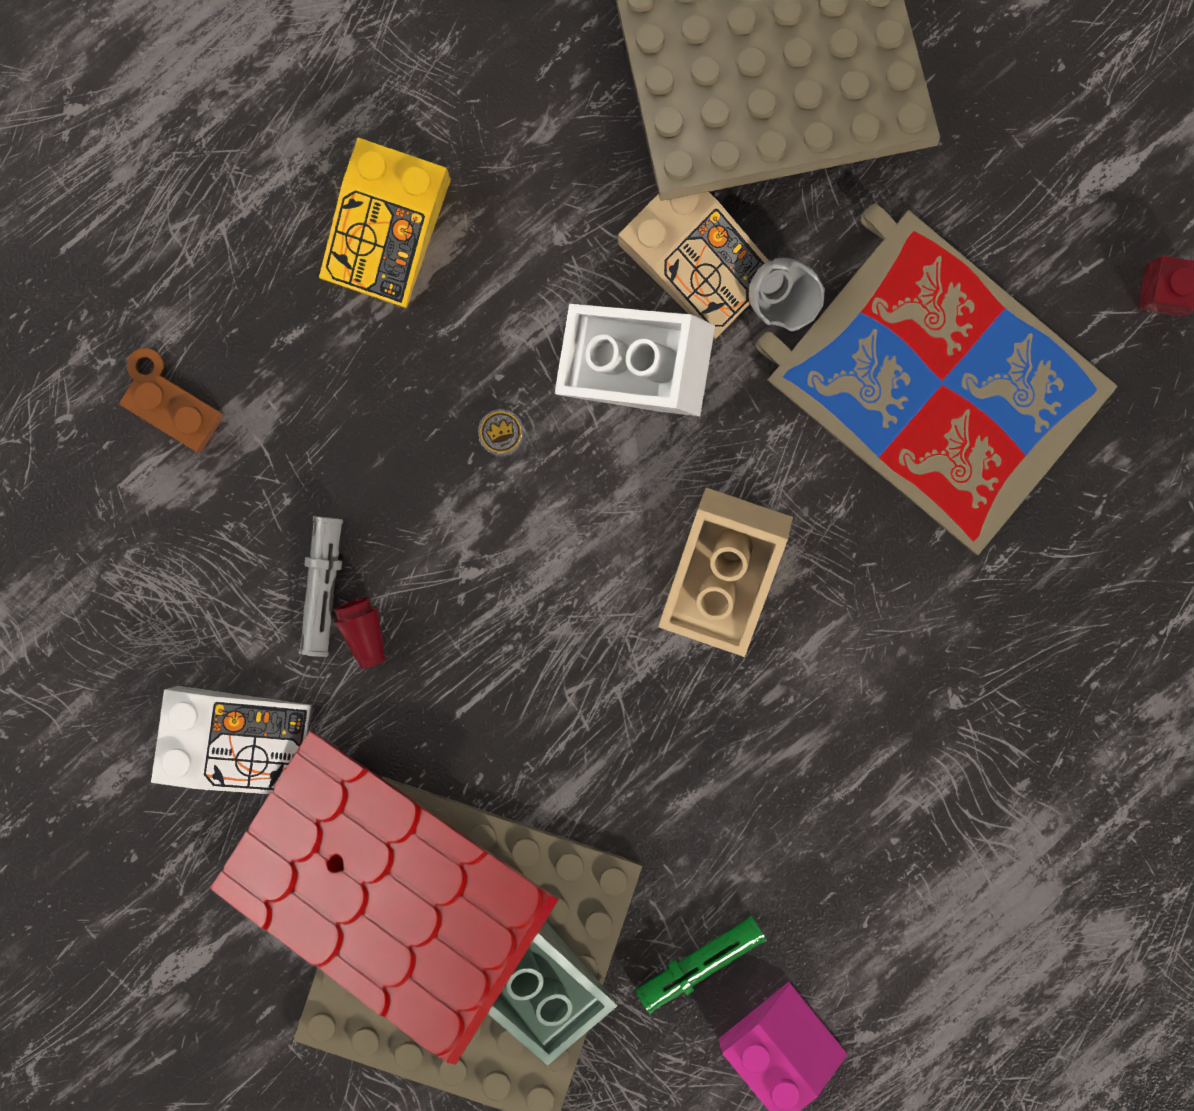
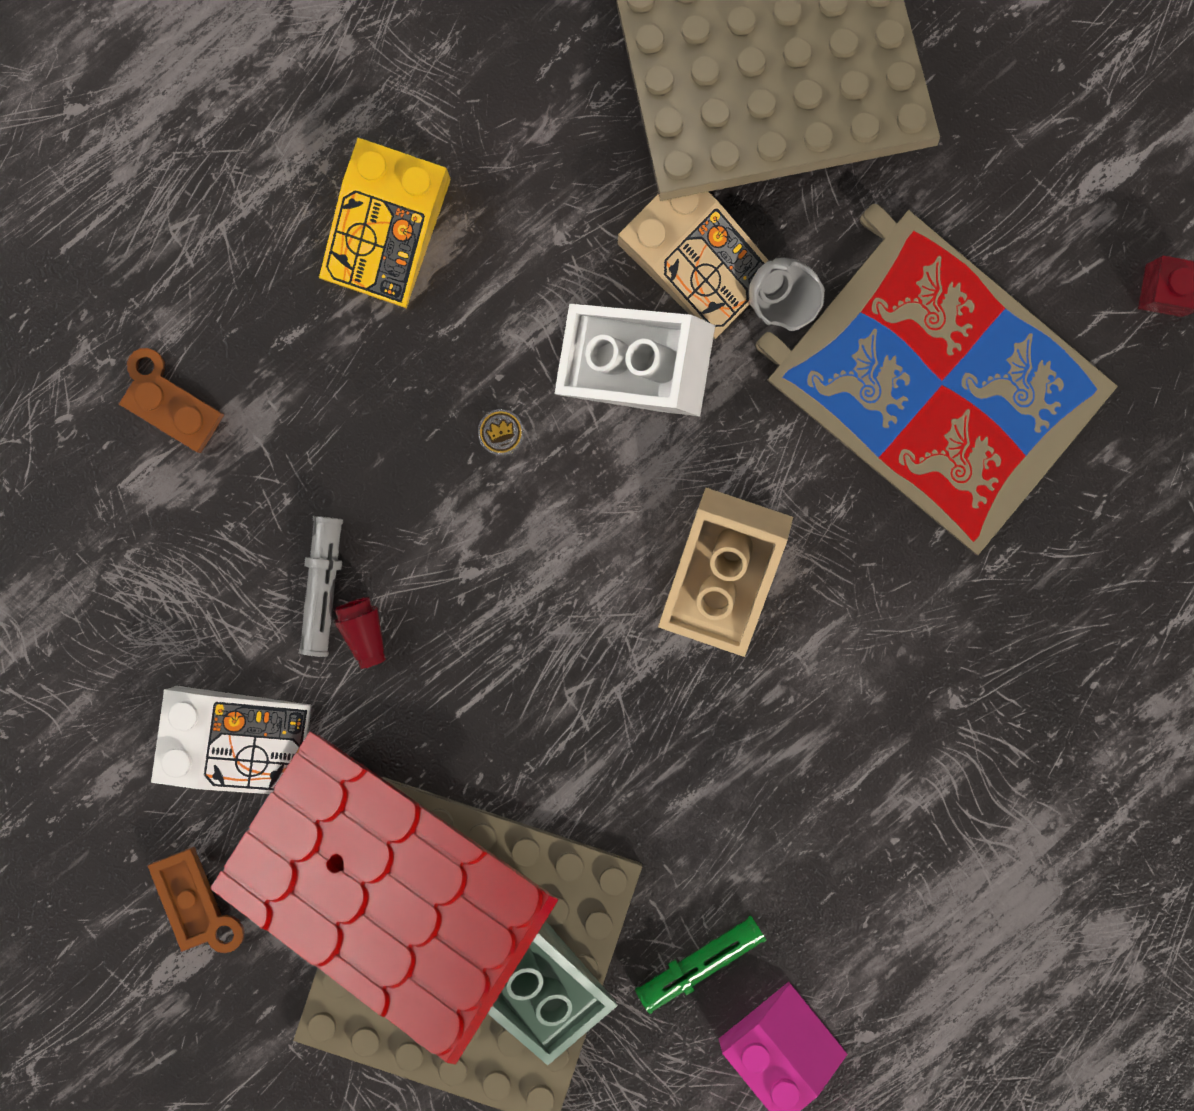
(191, 903): none -> dark orange hinge

